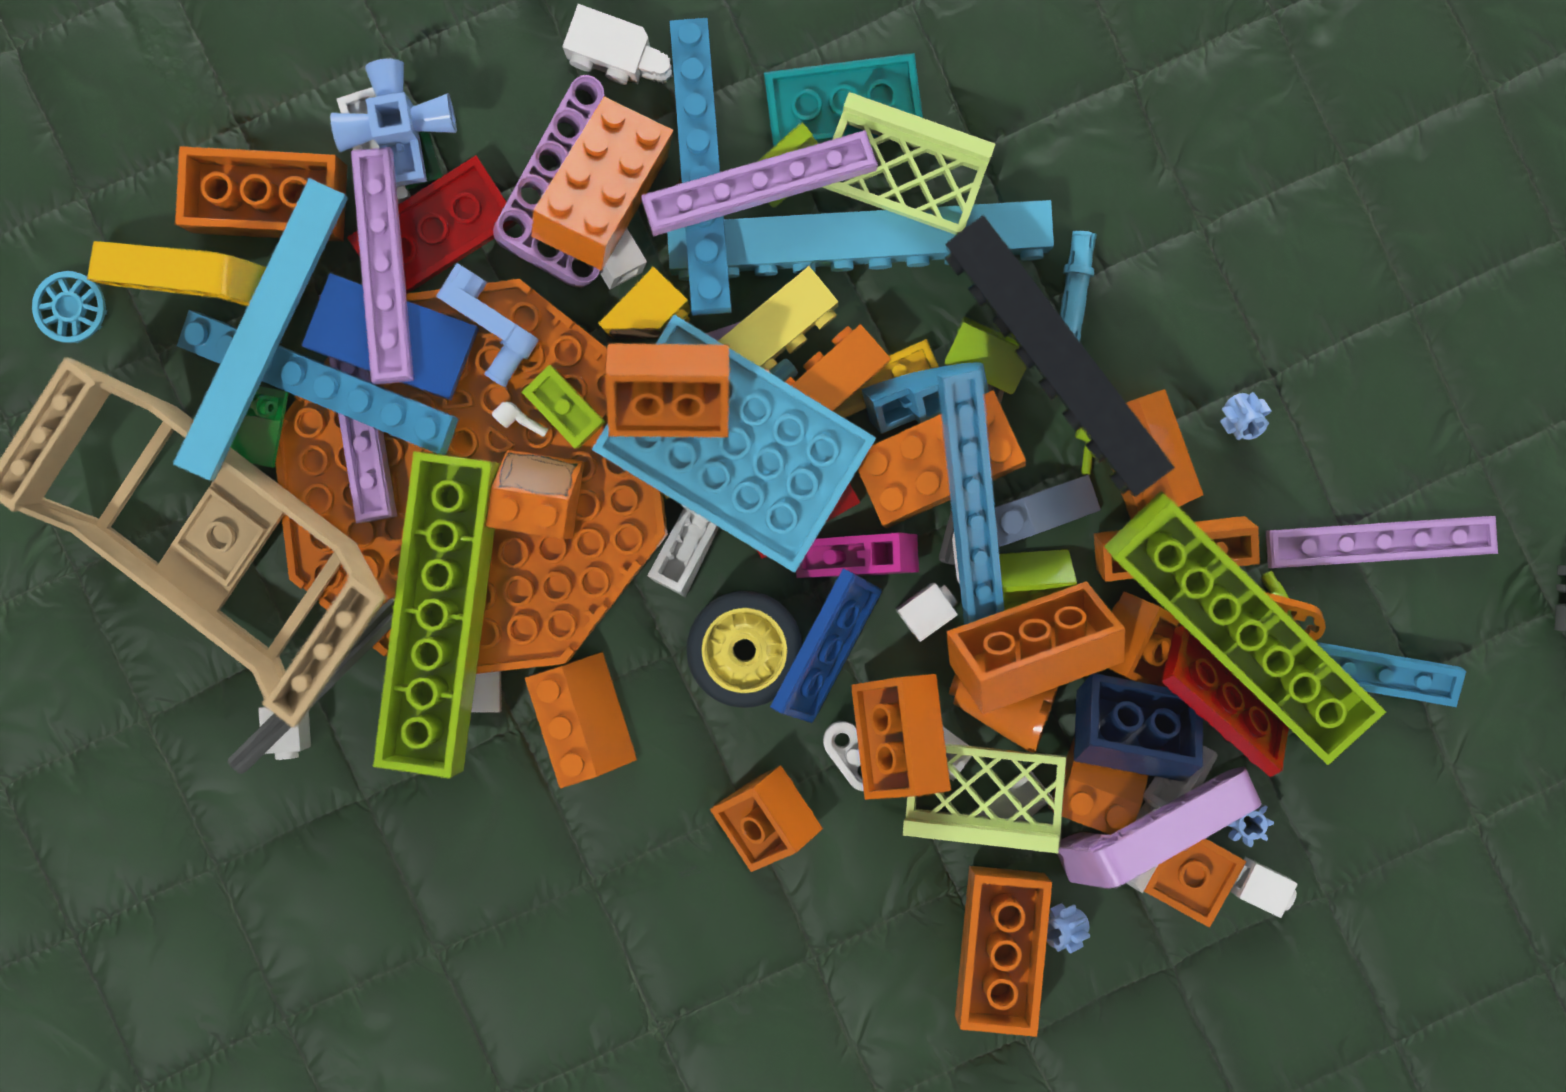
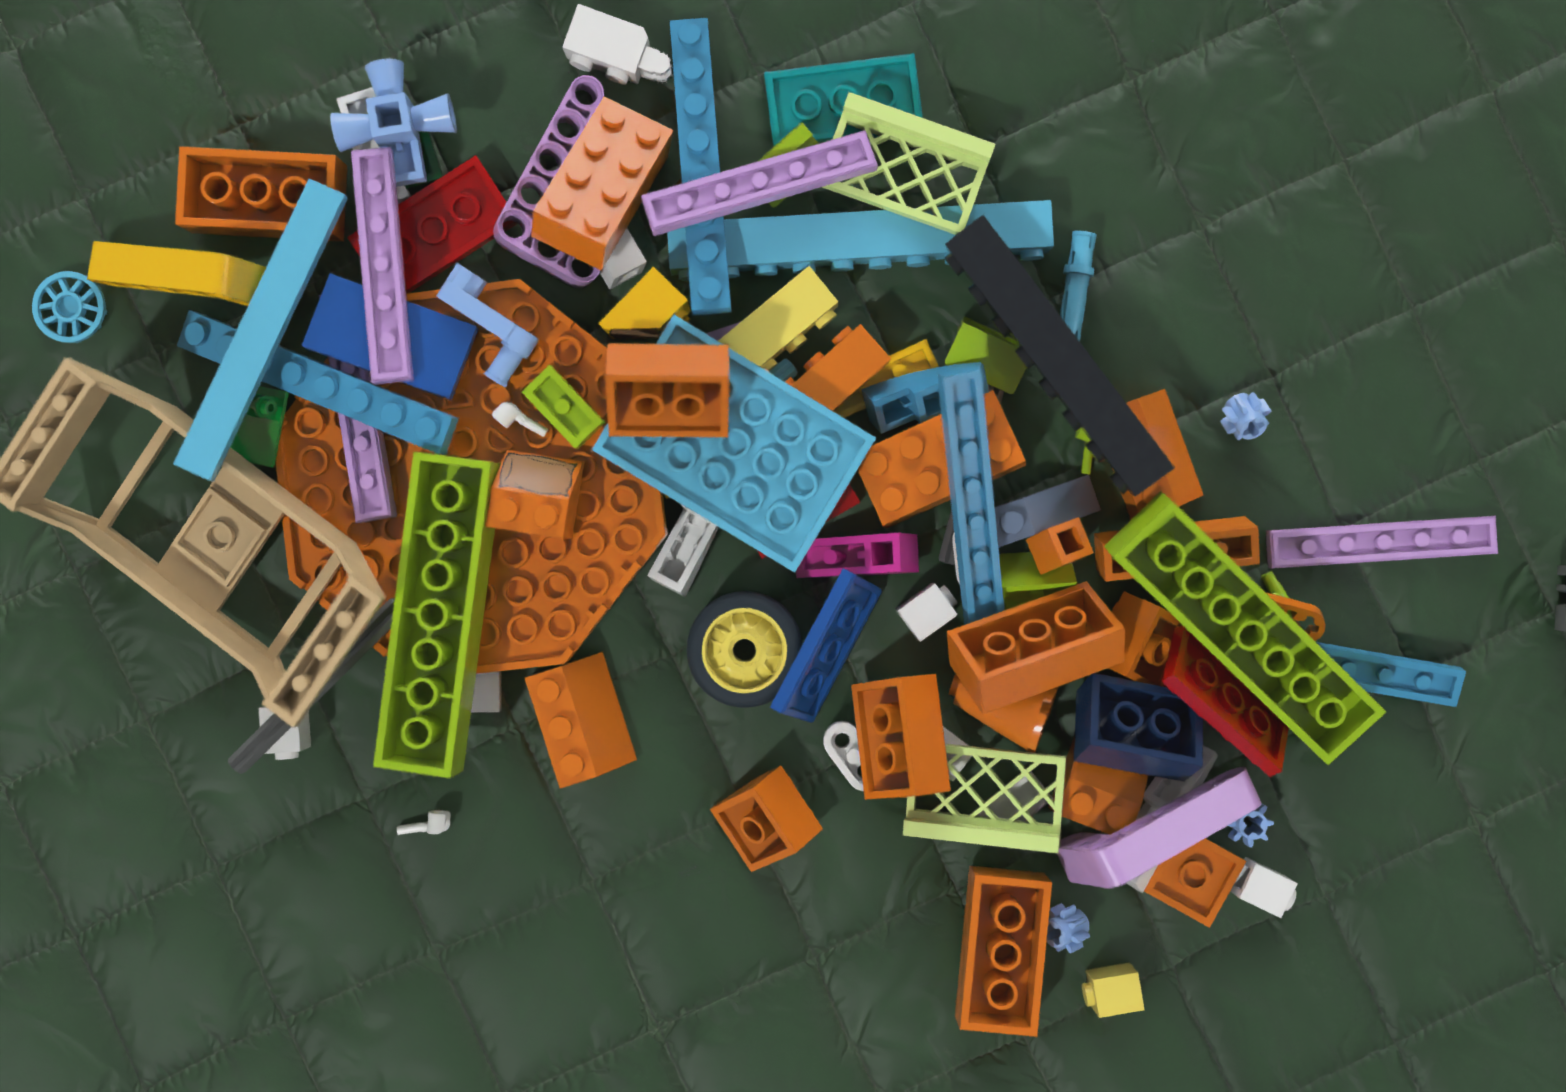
(437, 822): none -> white hand
(1059, 545): none -> orange brick
(1113, 990): none -> light yellow brick

